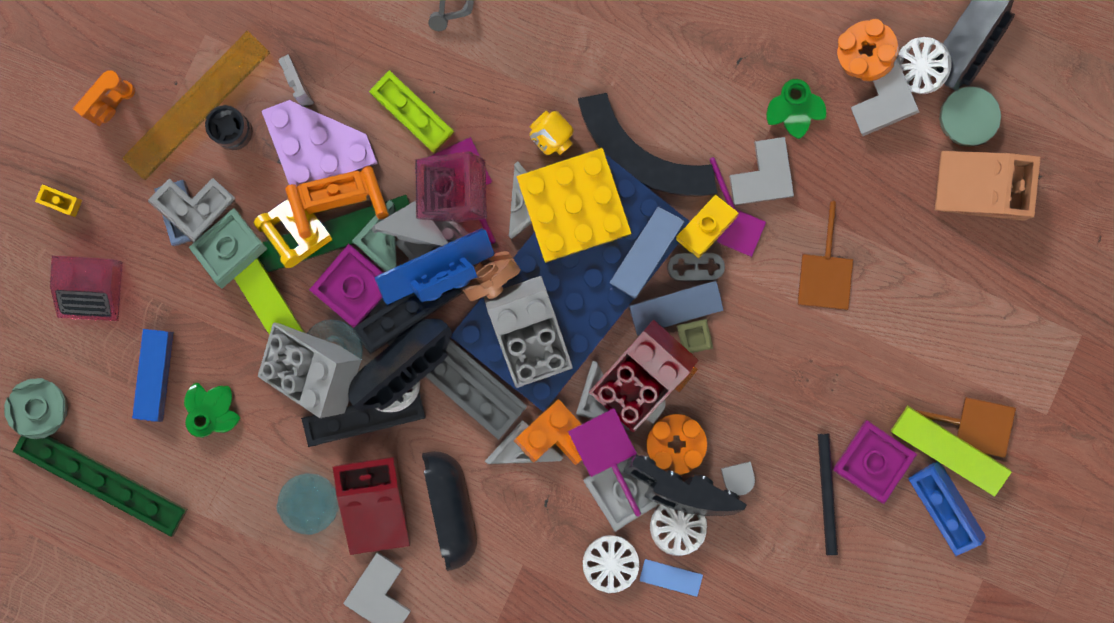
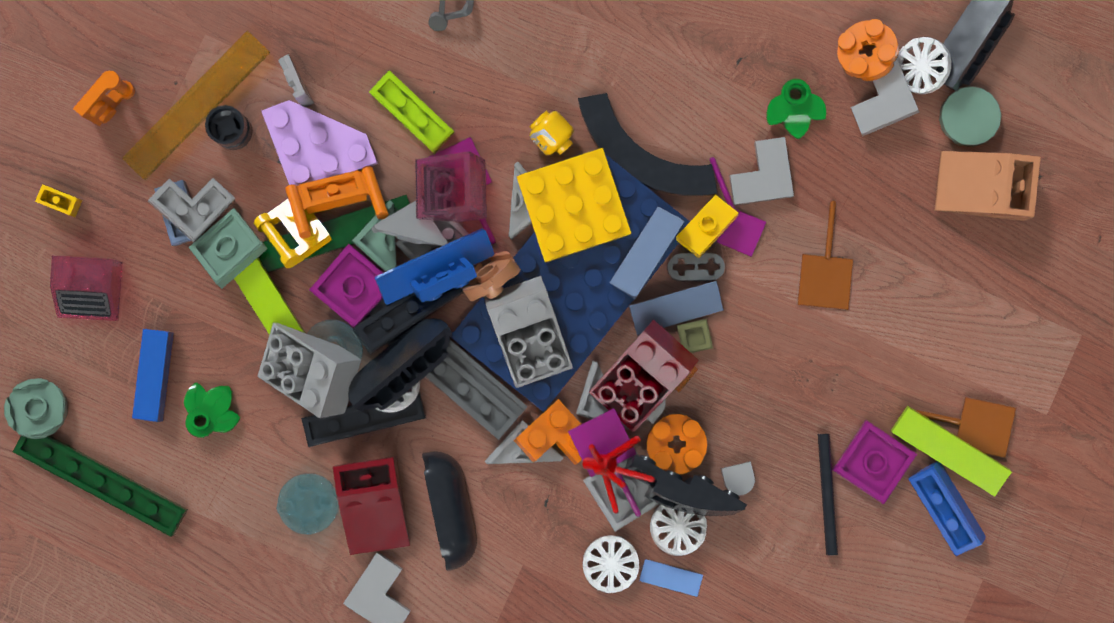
(607, 465): none -> red plant

